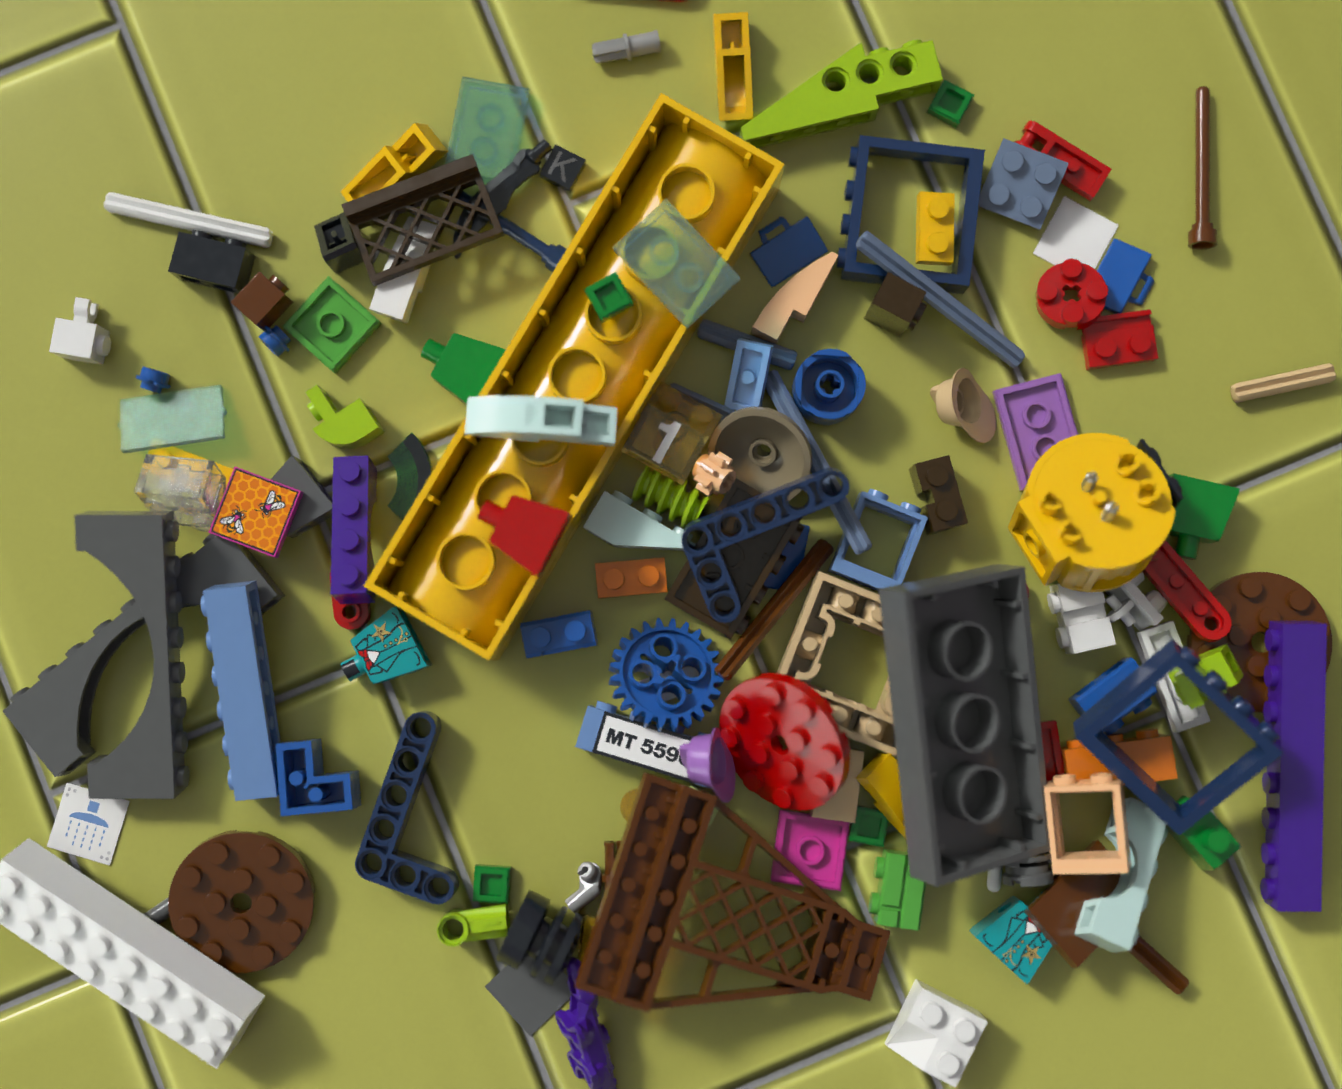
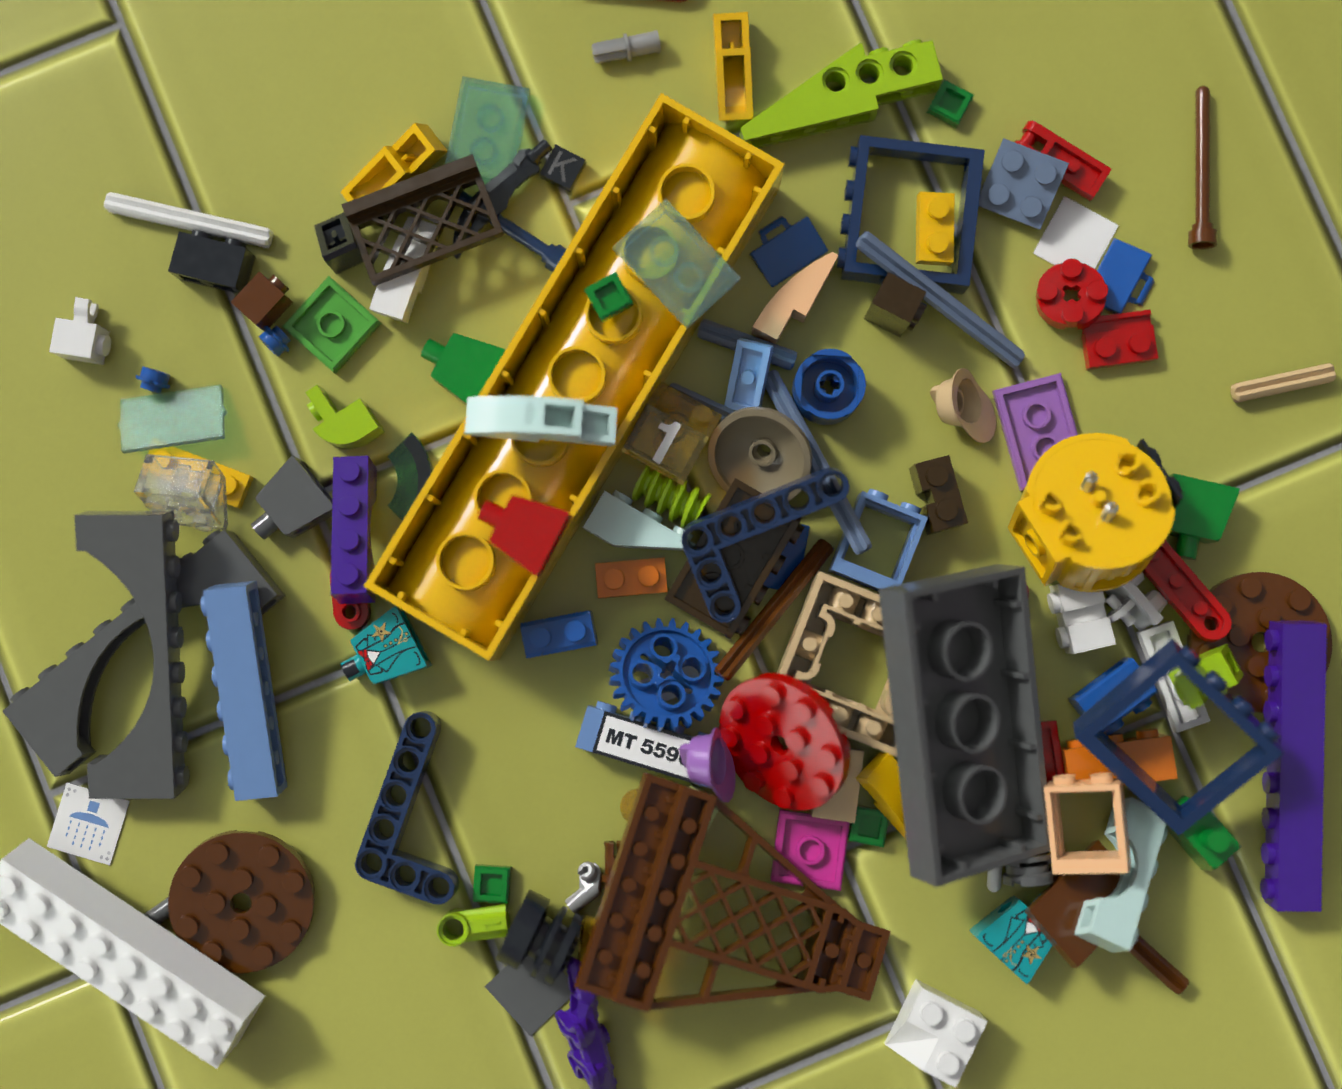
(256, 512): tile -> none
(306, 787): blue brick -> none
(714, 473): light nougat gear -> none
(898, 894): bright green brick -> none

